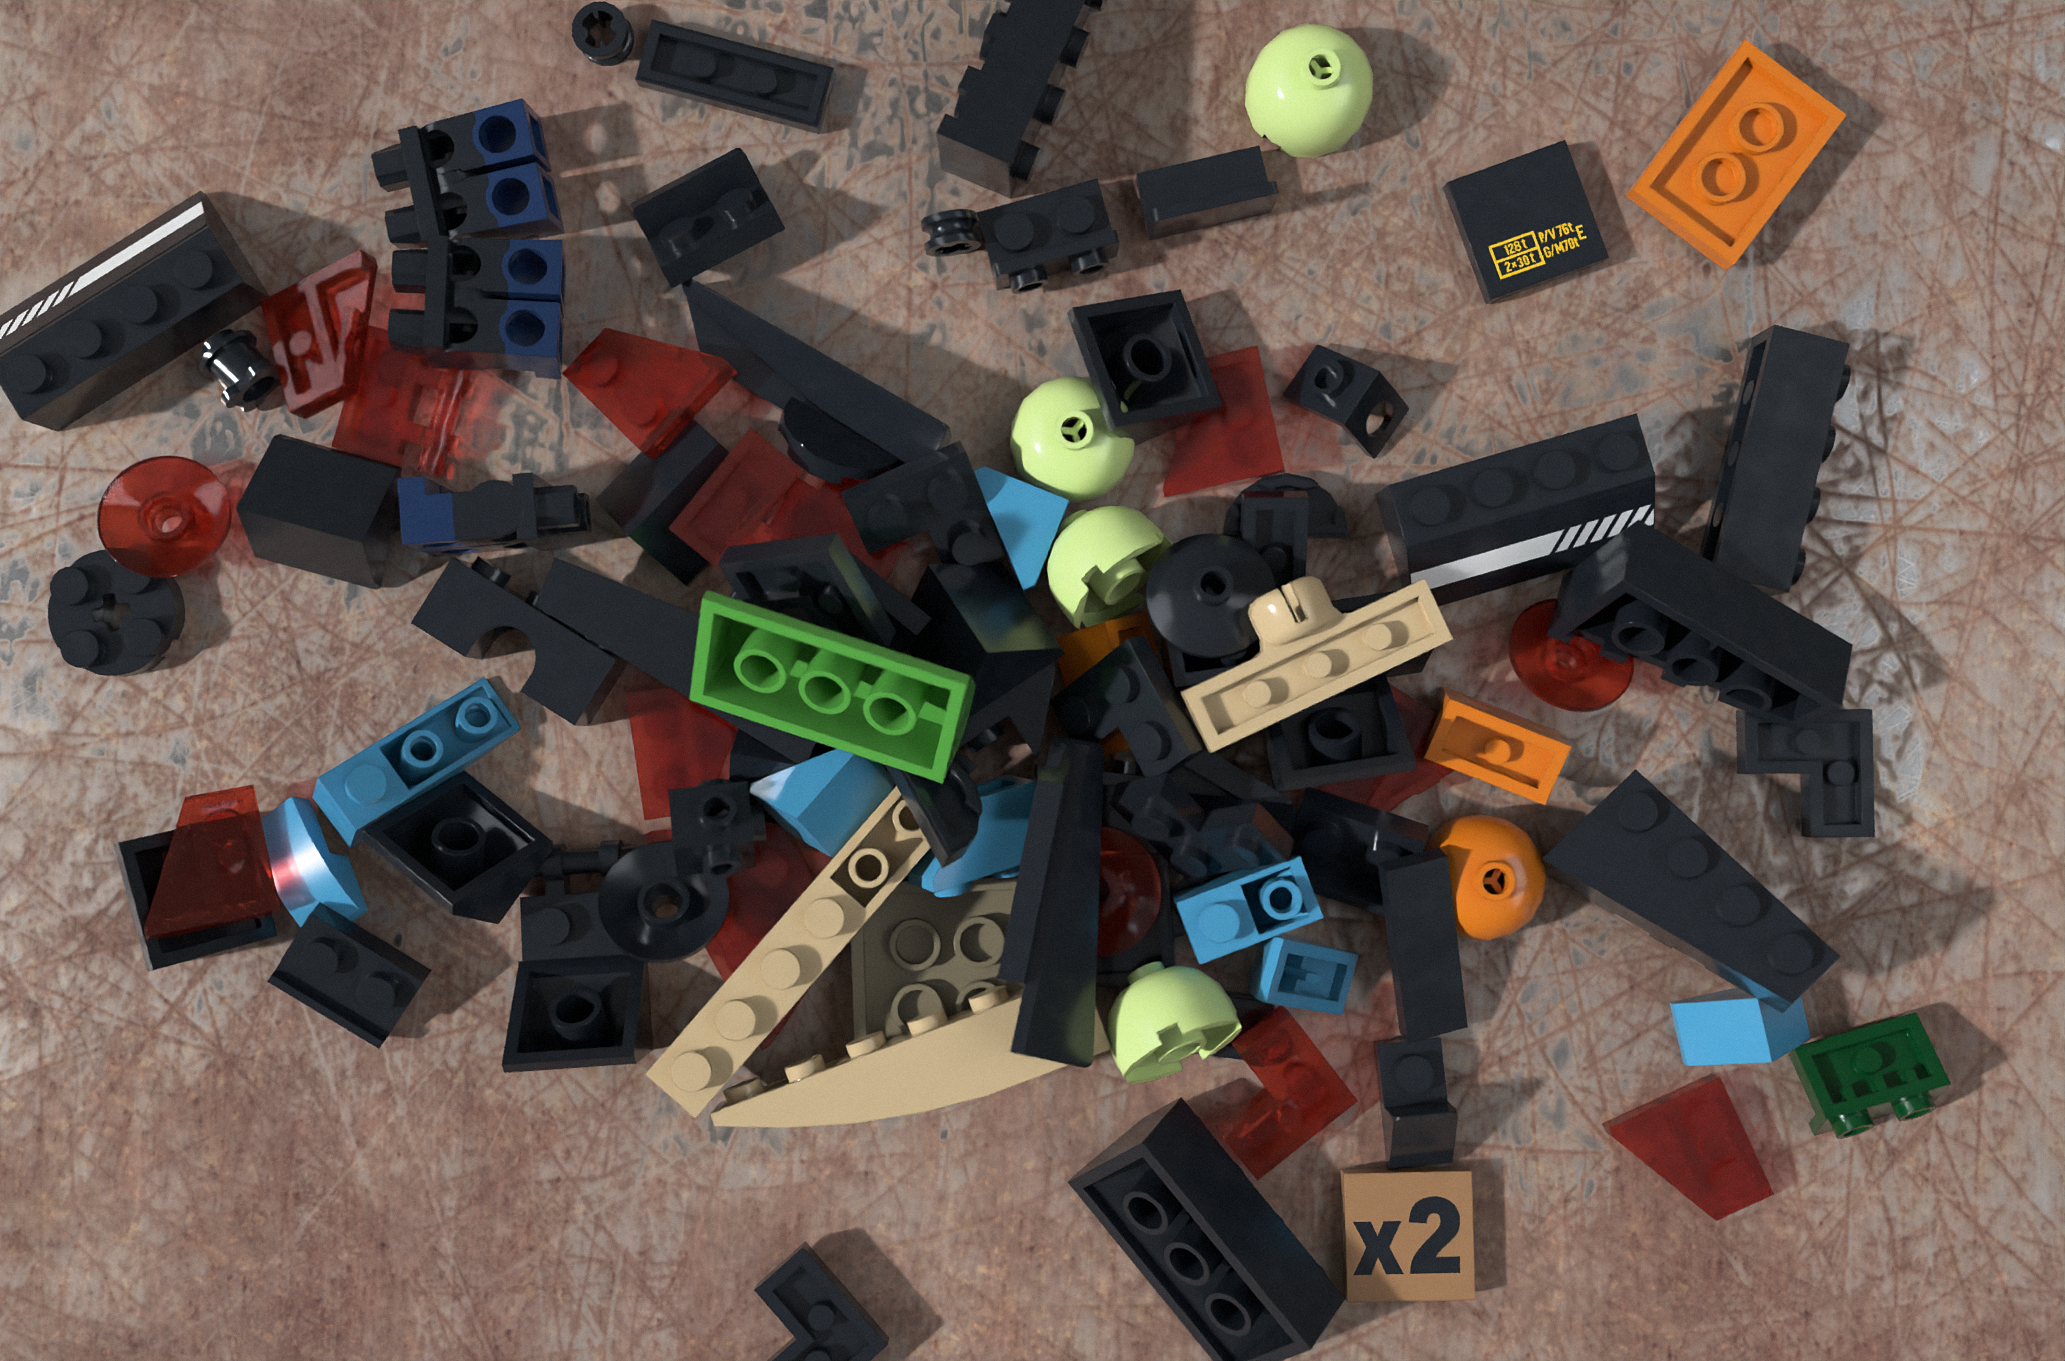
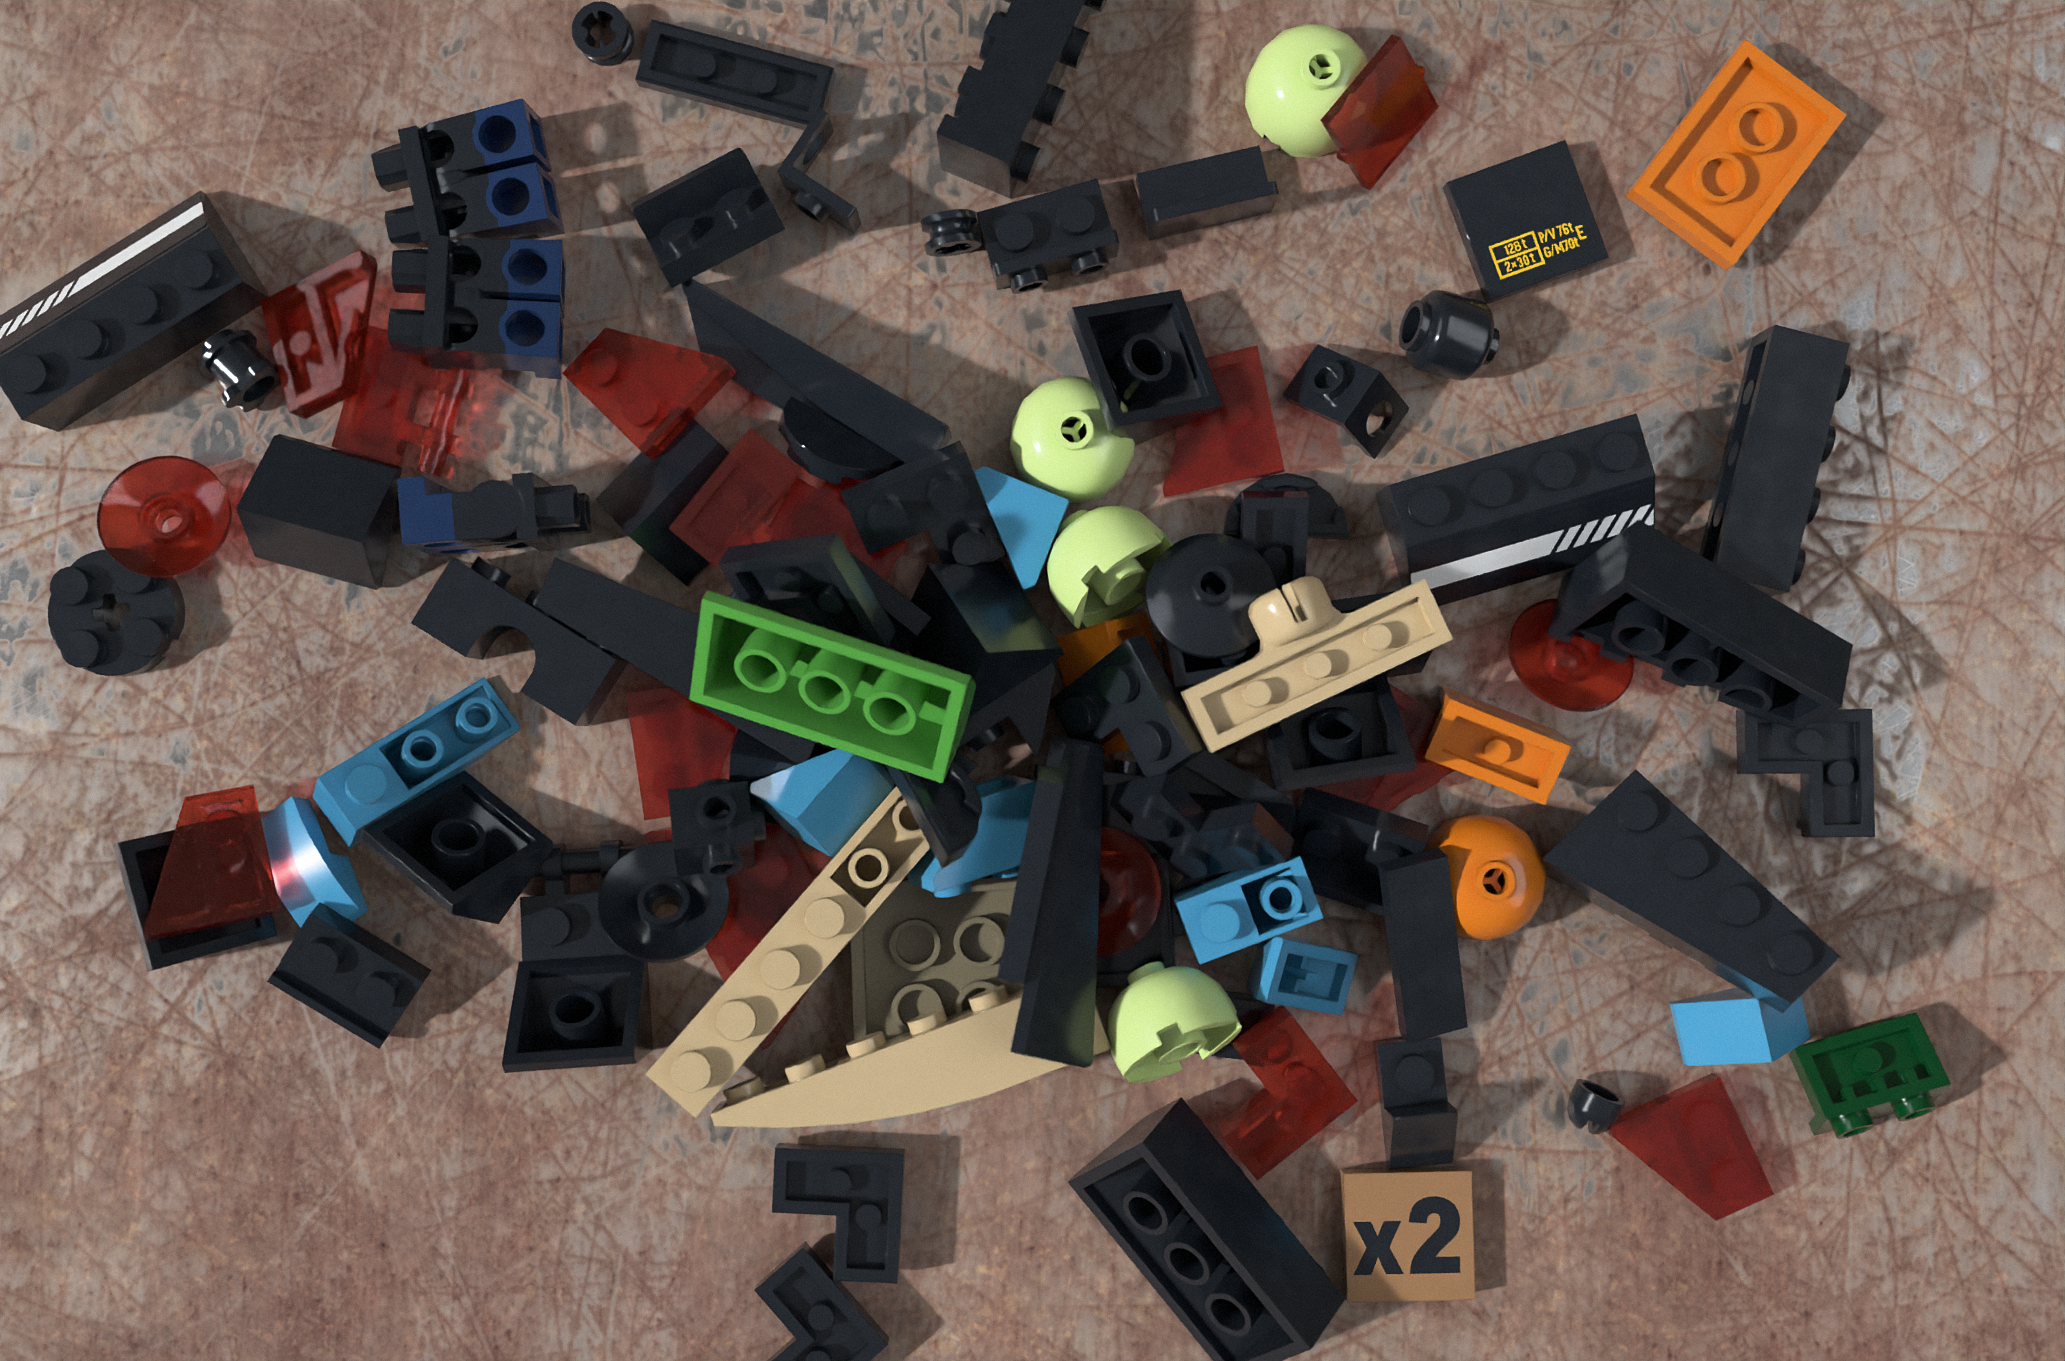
(811, 196): none -> black bracket
(858, 1188): none -> black plate
(1380, 112): none -> clear red piece
(1449, 335): none -> black head
(1594, 1105): none -> black hinge

